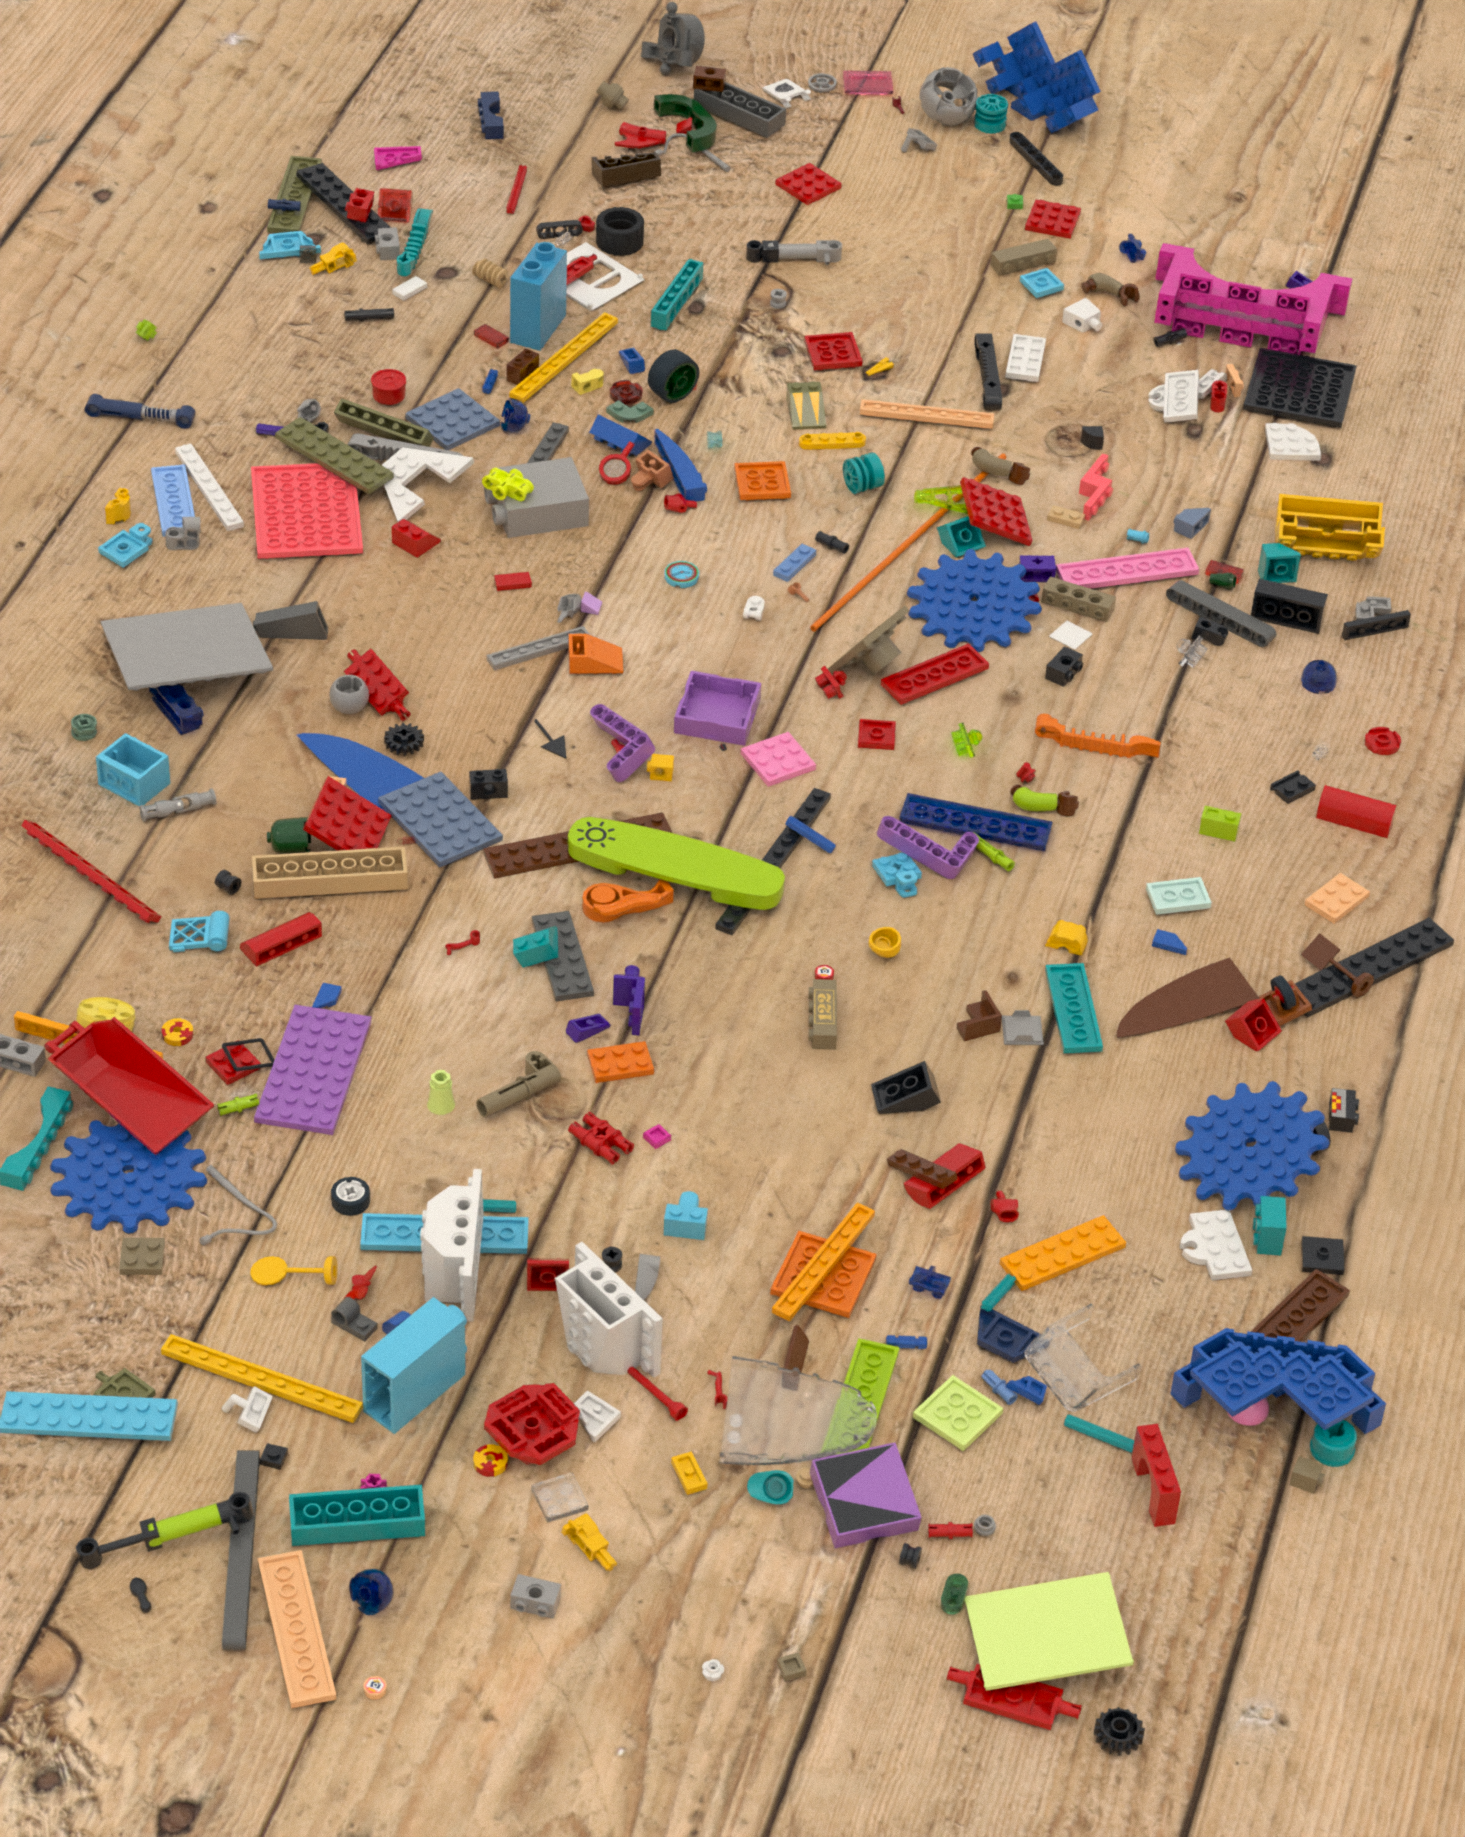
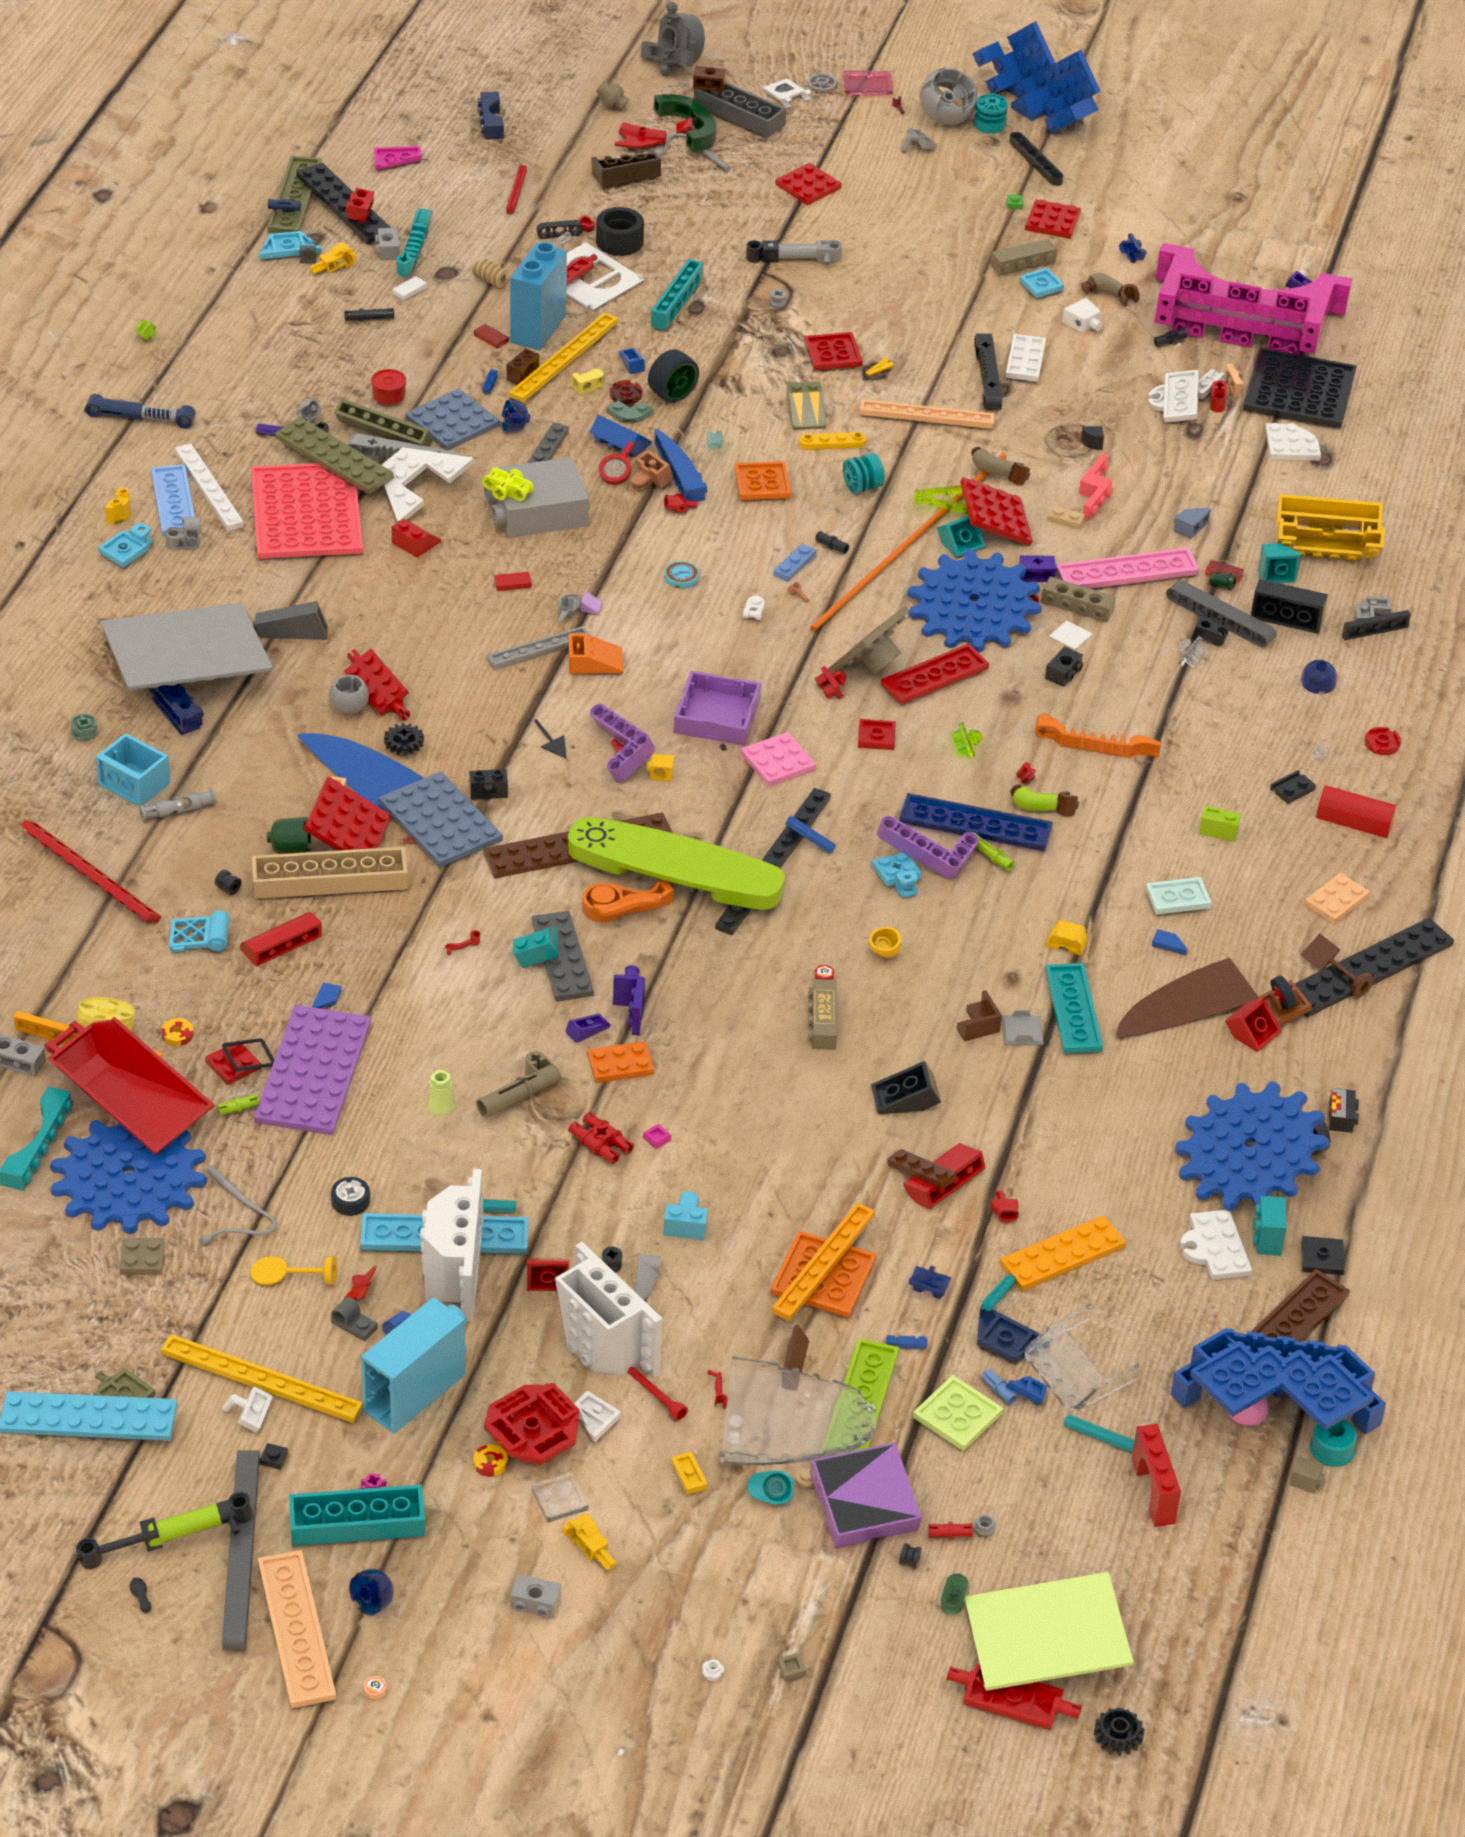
(395, 204): clear red slope -> none
(1140, 536): medium azure pin -> none

